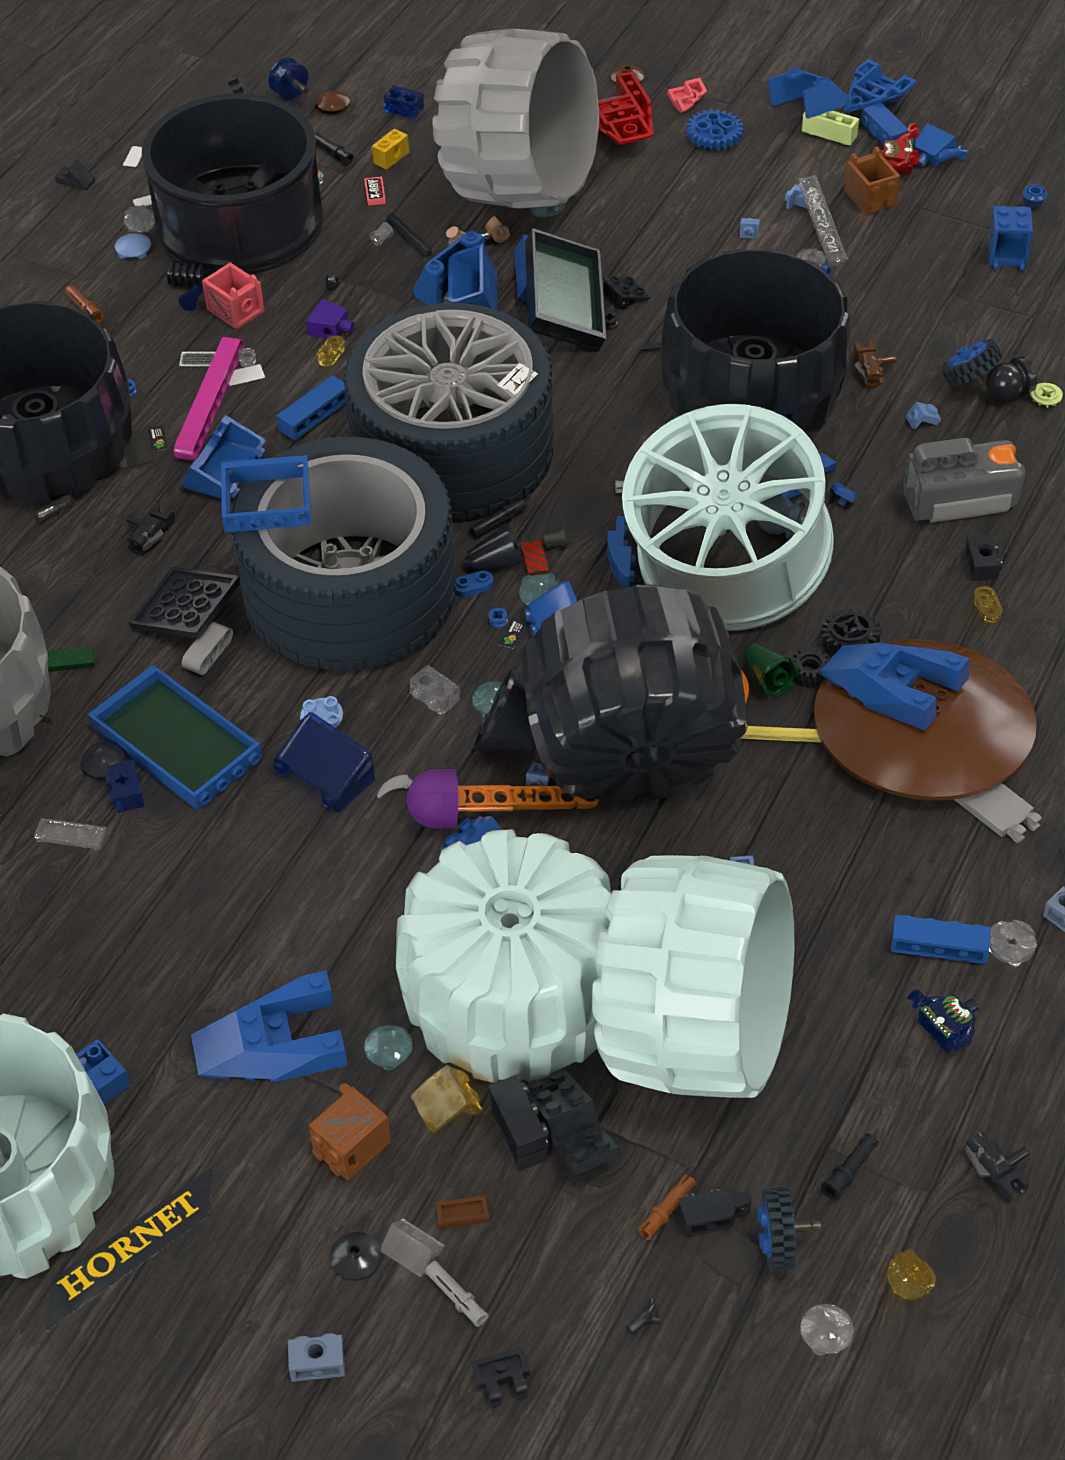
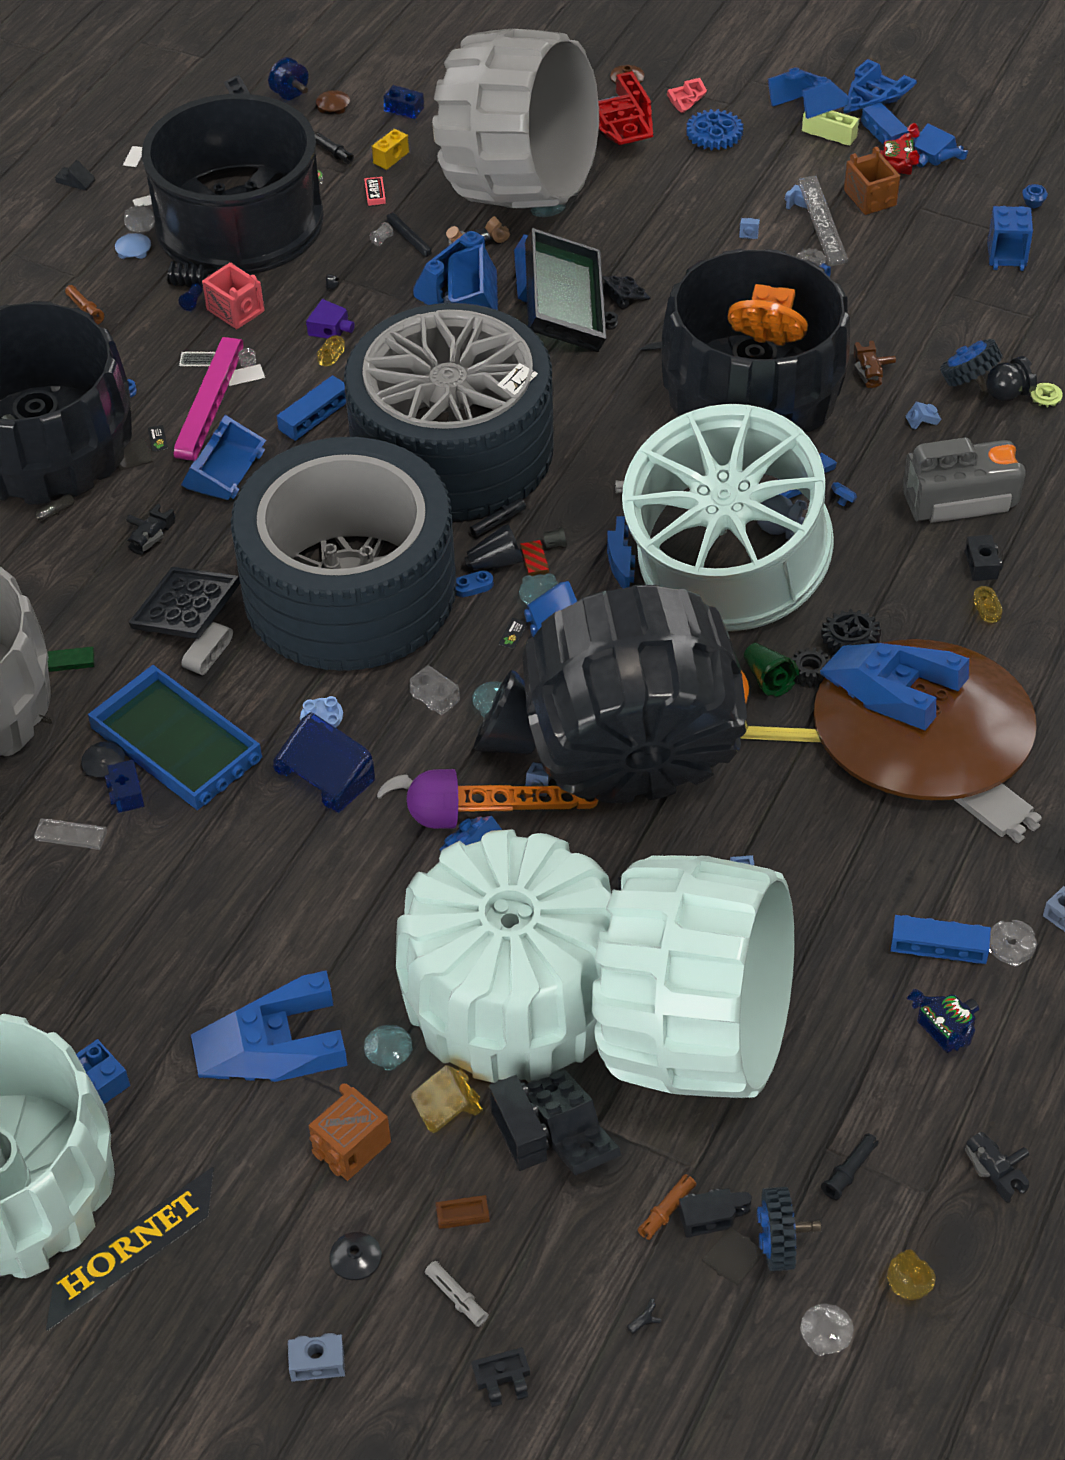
(265, 470): blue window -> none
(411, 1246): clear panel -> none
(498, 612): blue bush -> none
(768, 316): none -> orange bracket

